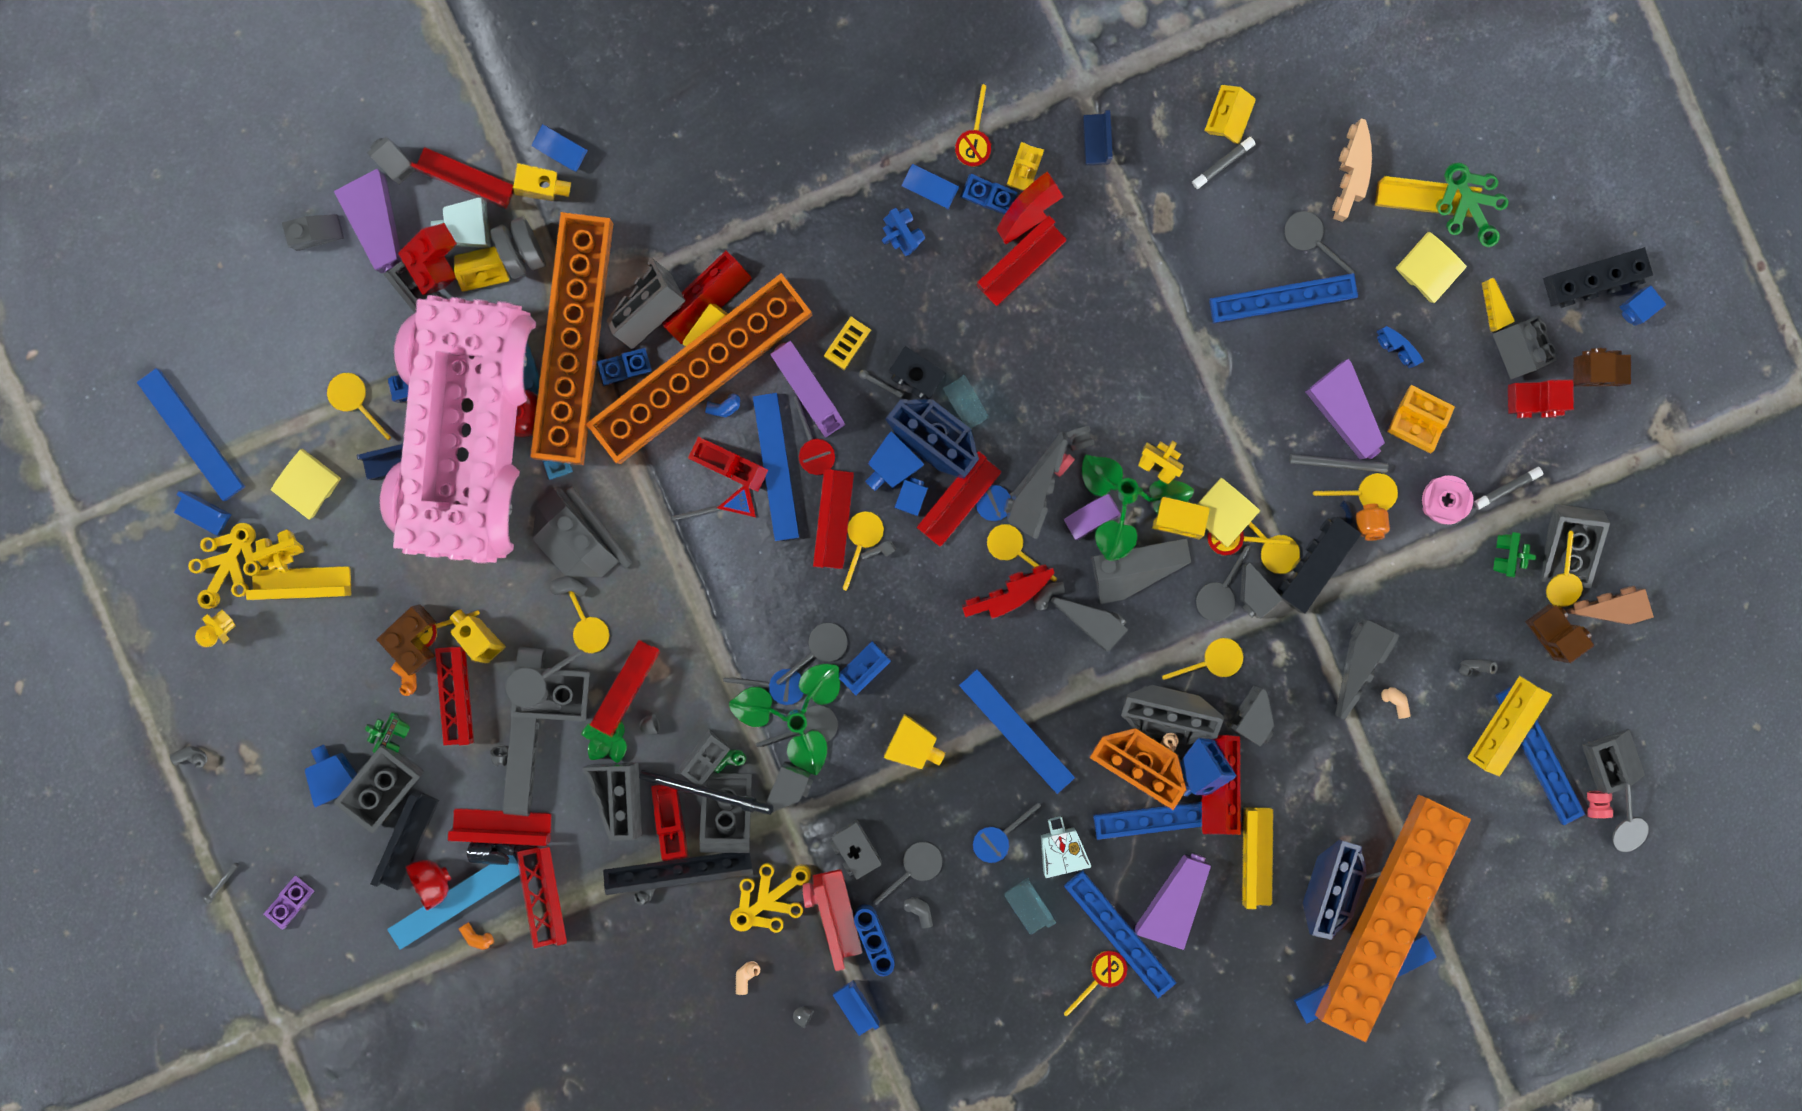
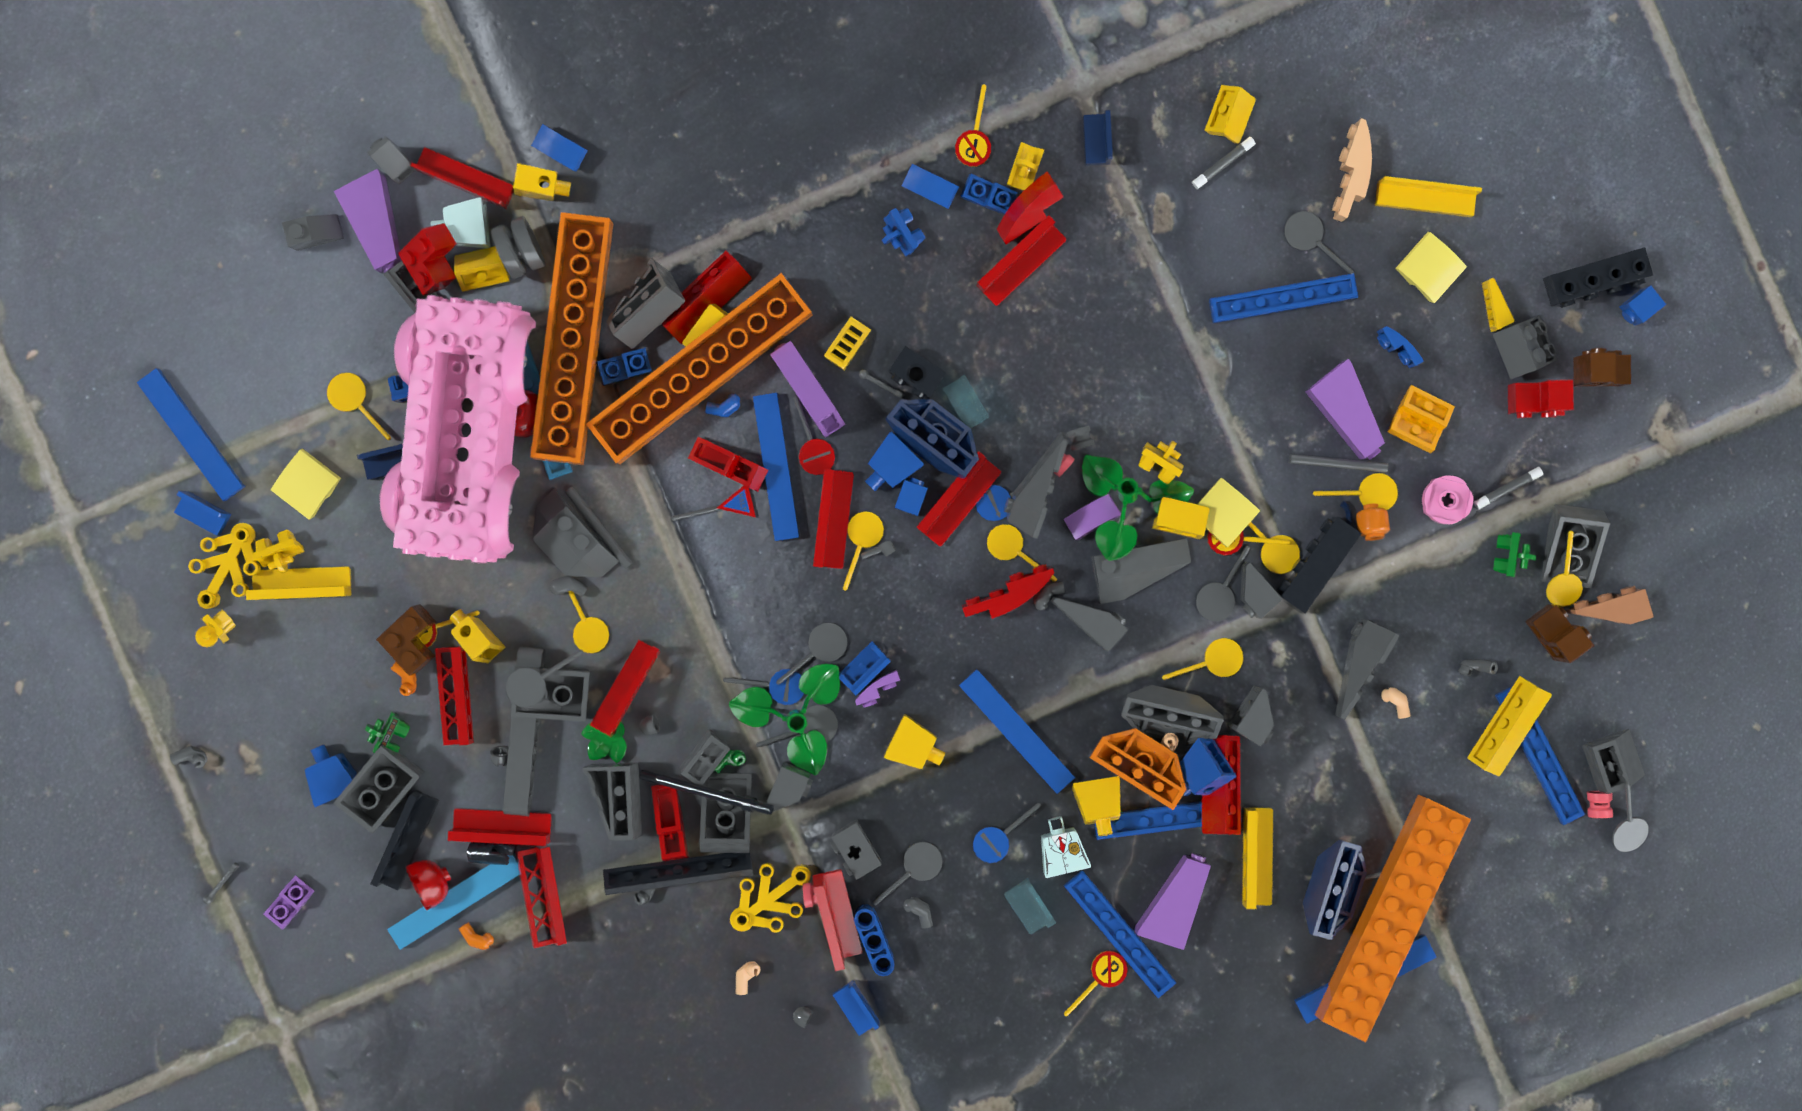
(871, 693): none -> medium lavender slope
(1099, 802): none -> yellow torso
(1470, 201): green plant -> none

